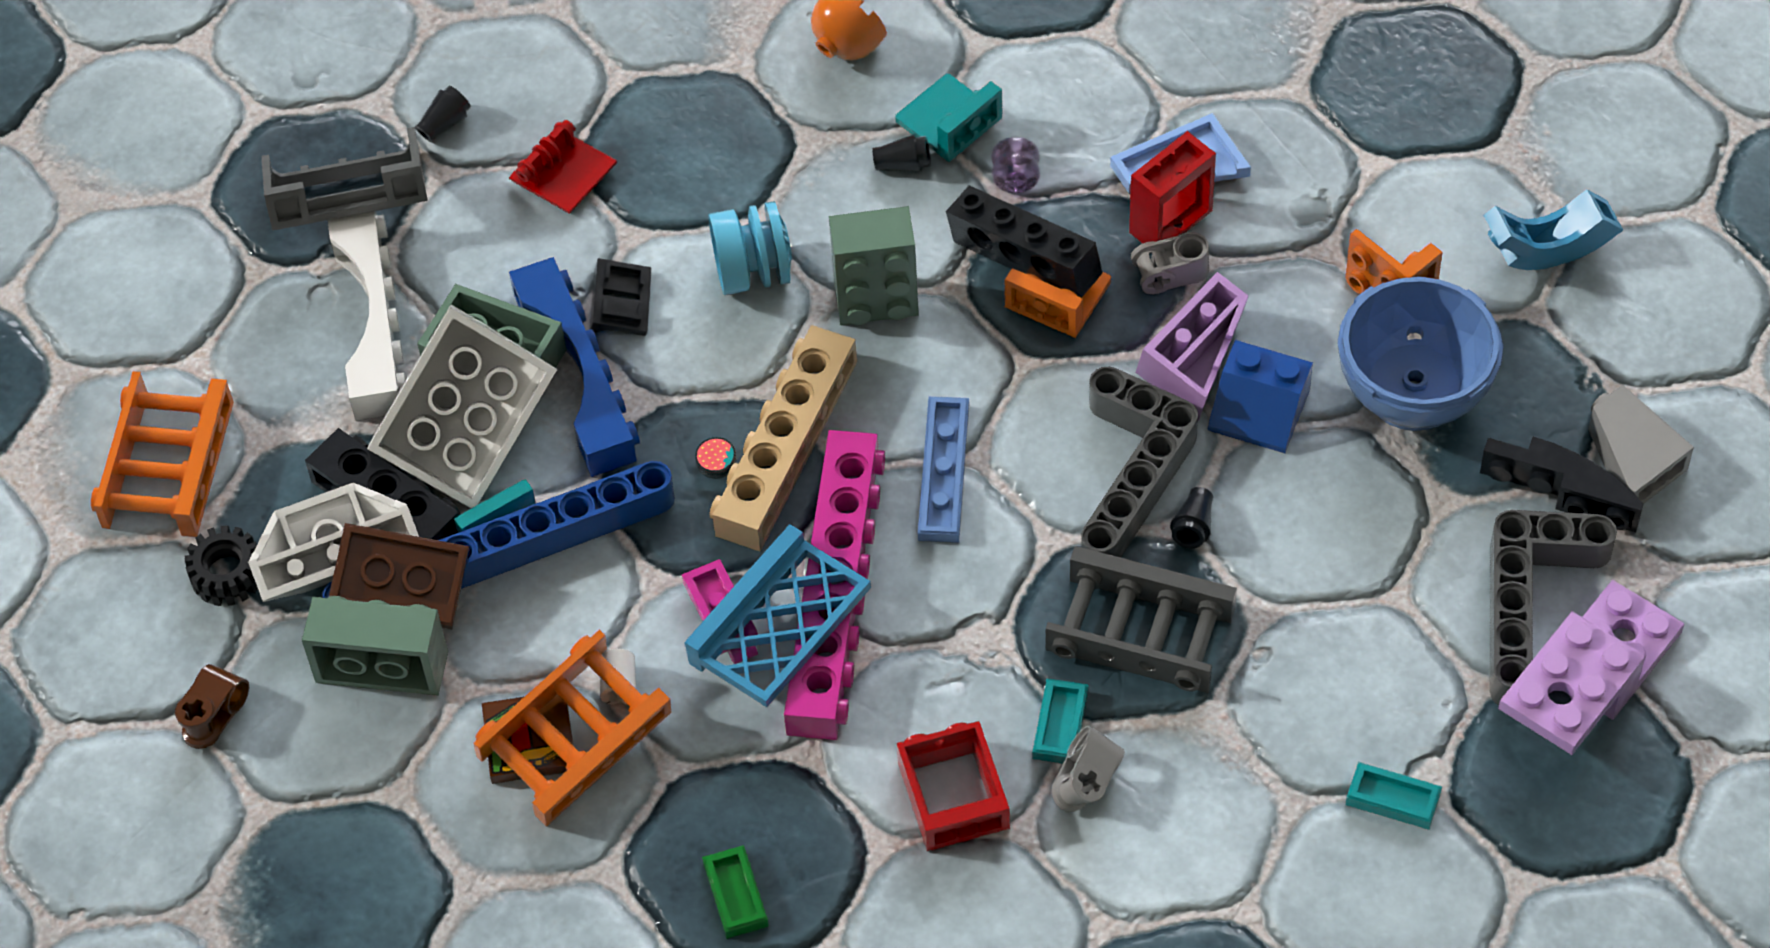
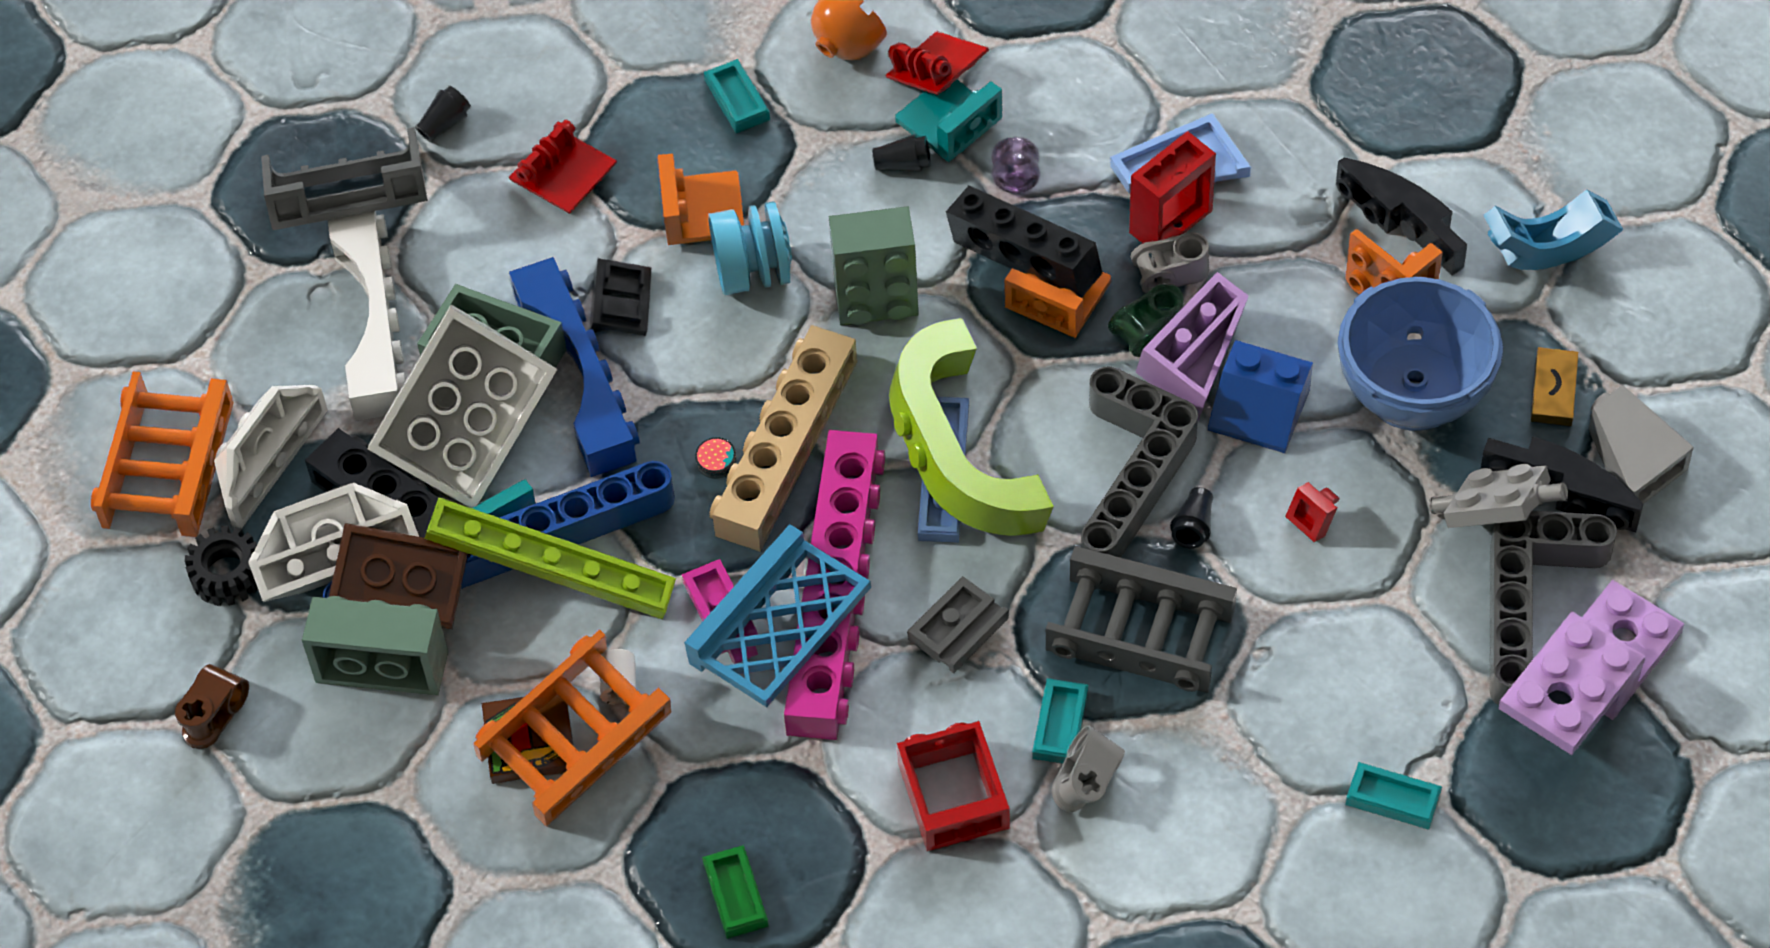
(265, 446): none -> white wedge
(550, 558): none -> lime tile
(691, 199): none -> orange bracket
(736, 96): none -> teal tile
(934, 62): none -> red hinge
(958, 624): none -> dark grey plate
(963, 491): none -> lime arch
(1144, 318): none -> clear green piece
(1312, 510): none -> red tile
(1397, 202): none -> black slope
(1498, 496): none -> light grey plate
(1554, 386): none -> pearl gold tile

